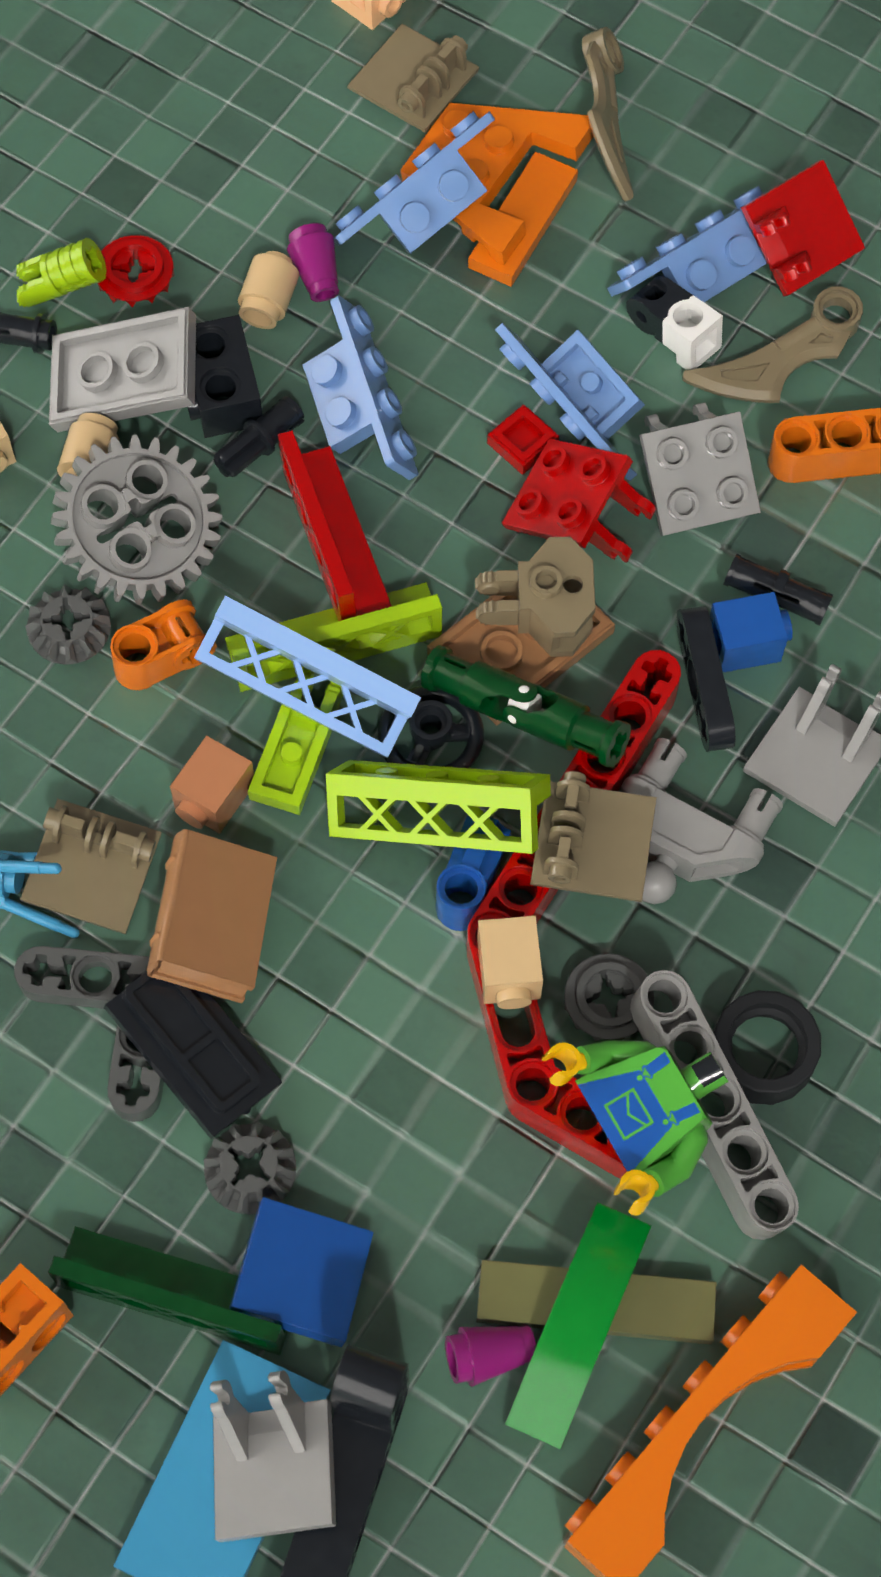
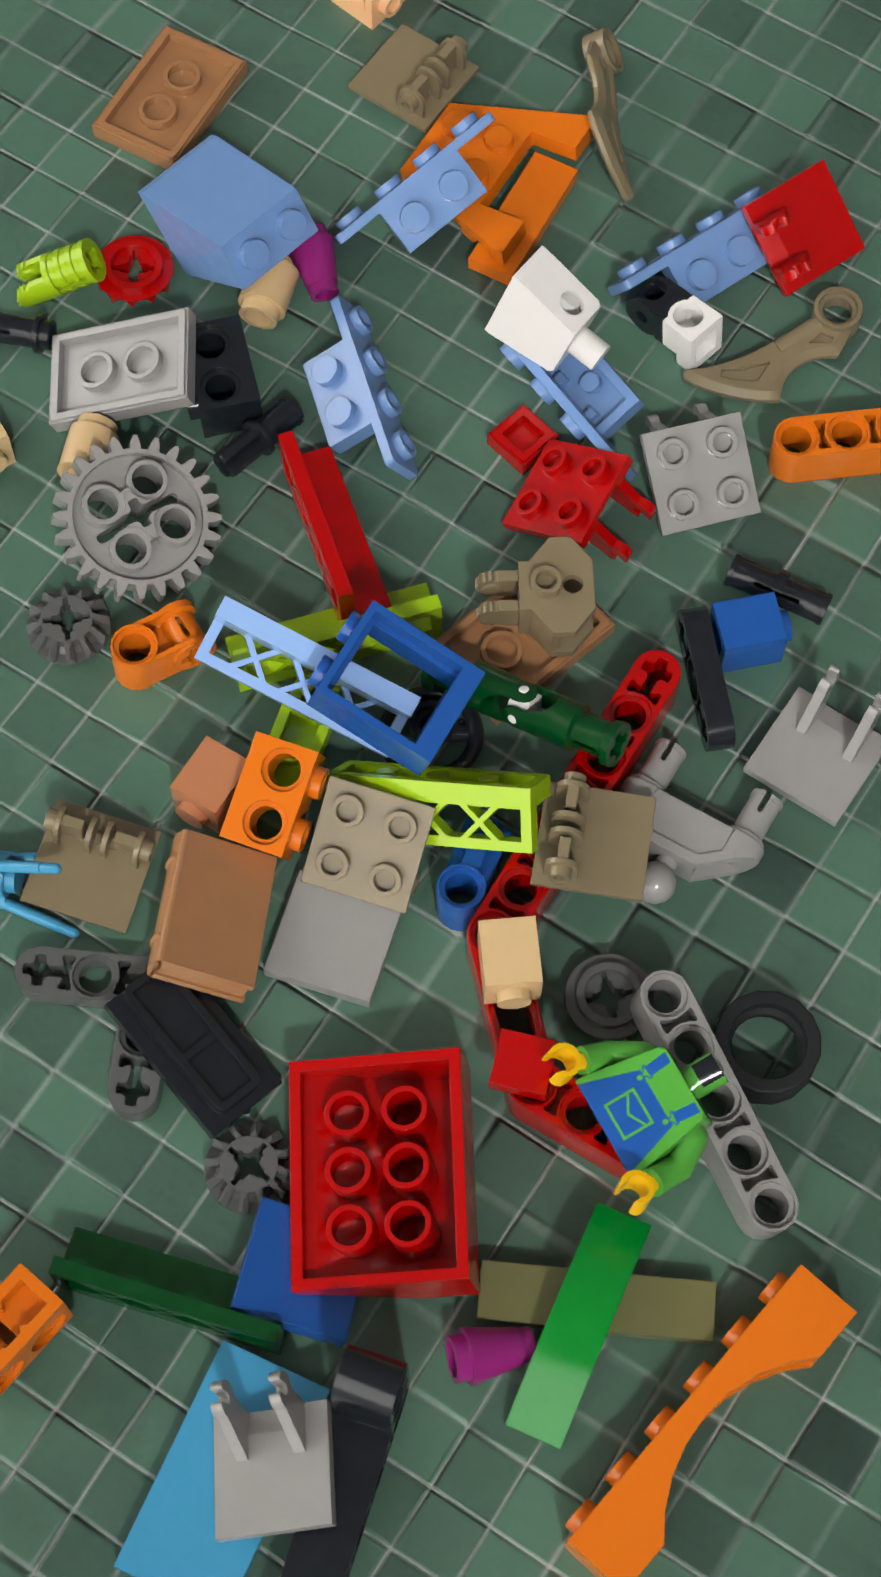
(170, 98): none -> medium nougat tile
(226, 214): none -> medium blue slope
(260, 792): none -> orange brick
(332, 943): none -> light grey tile
(368, 844): none -> hinge
(383, 1176): none -> red slope
(418, 649): none -> blue window
(520, 1066): none -> red tile
(548, 315): none -> white torso

